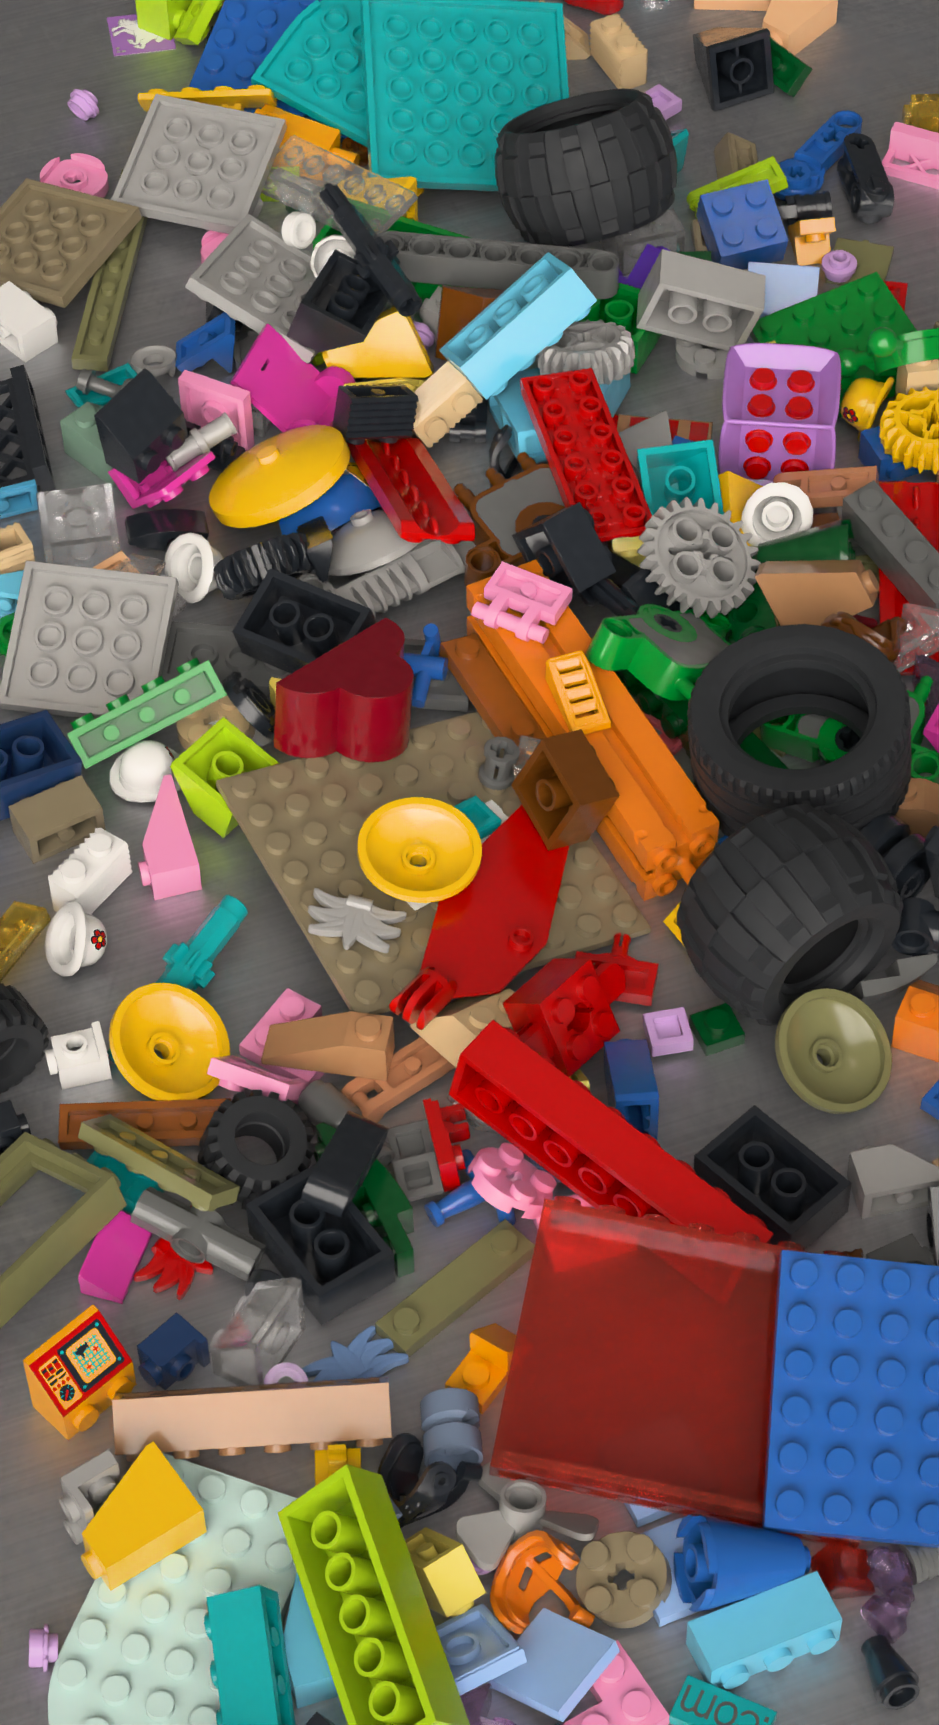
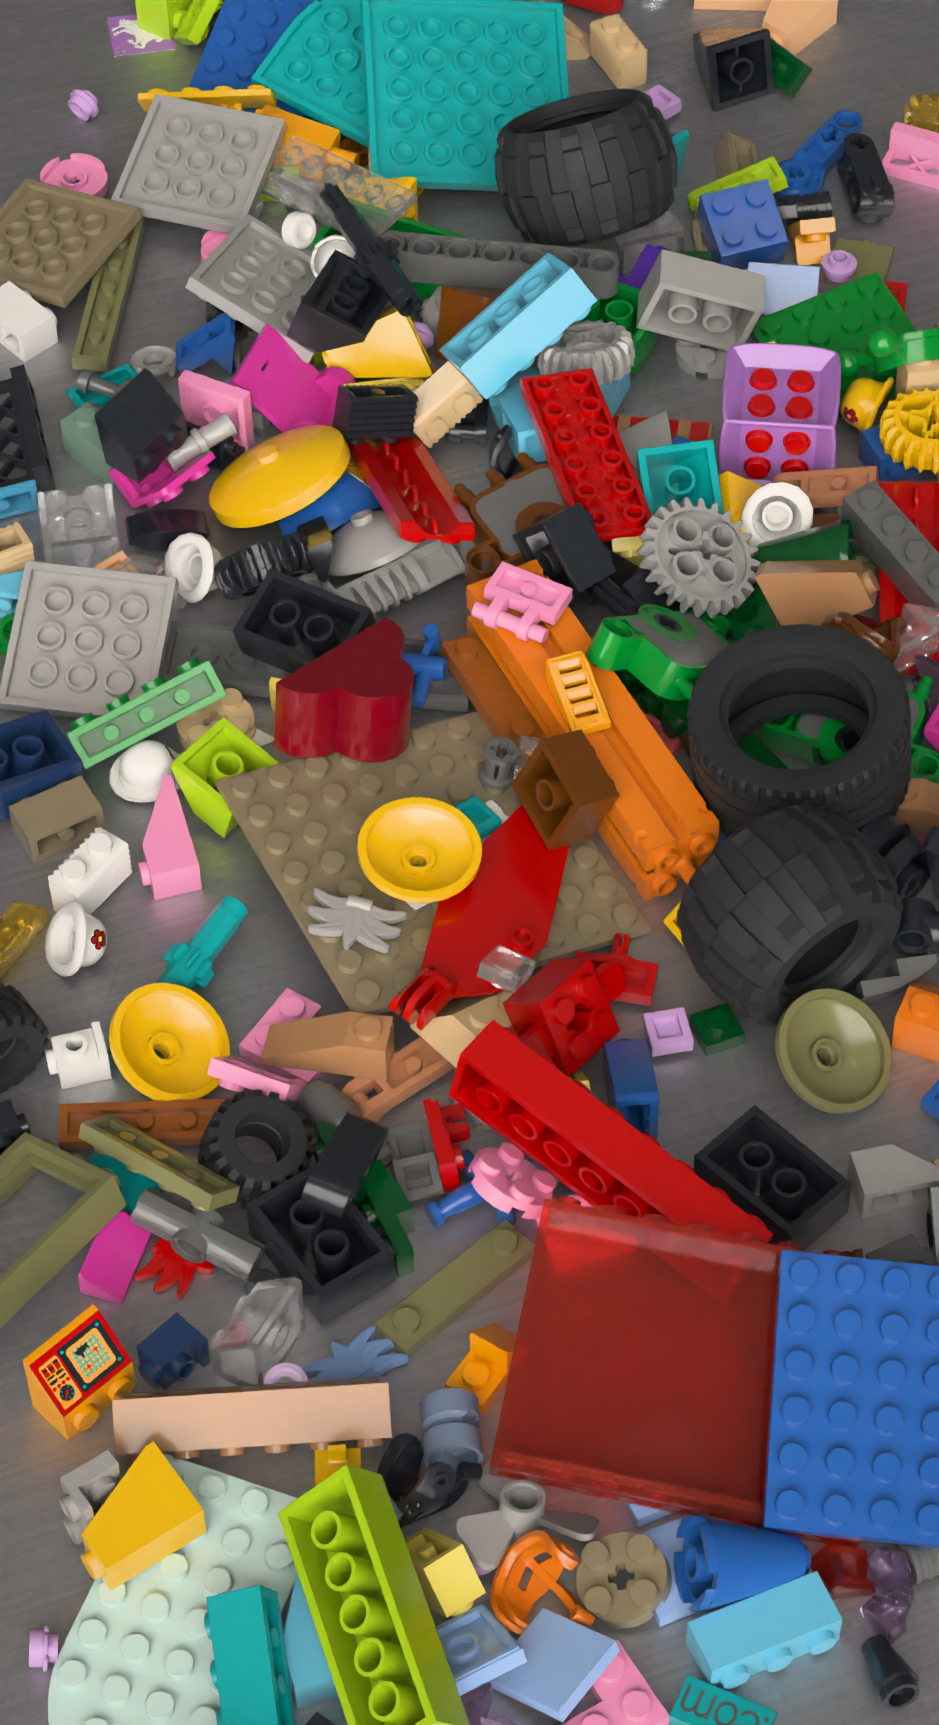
(251, 703): black tile -> none
(506, 969): none -> clear plate

